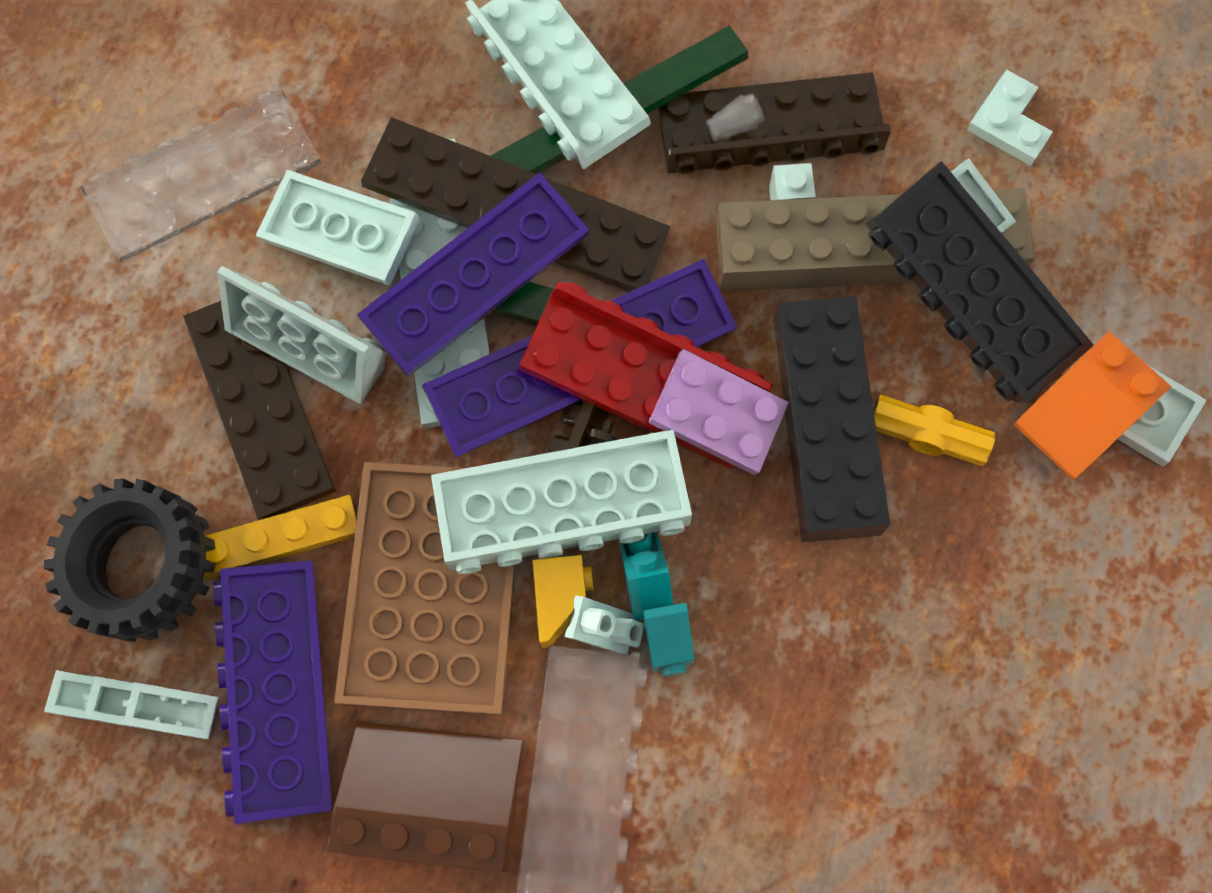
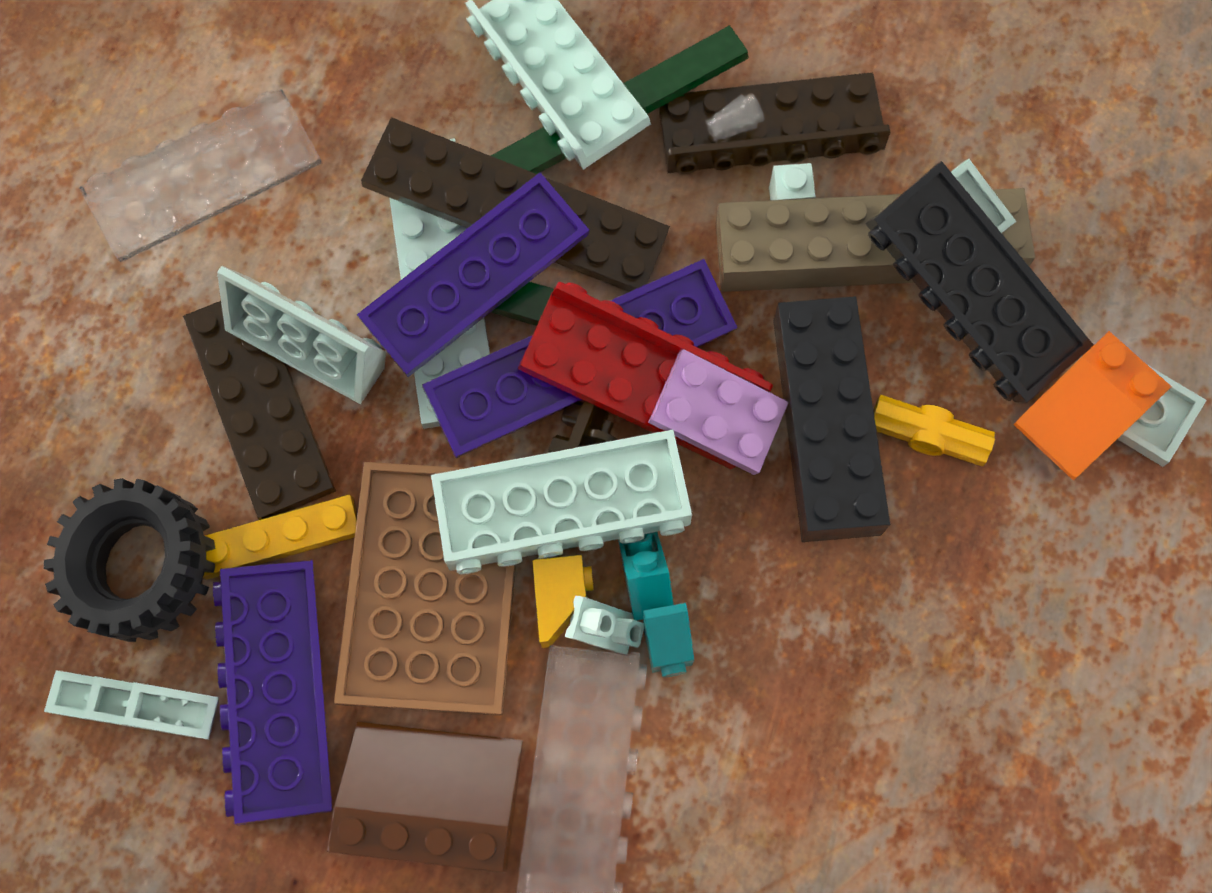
(338, 227): light aqua plate -> none
(1002, 120): light aqua plate -> none

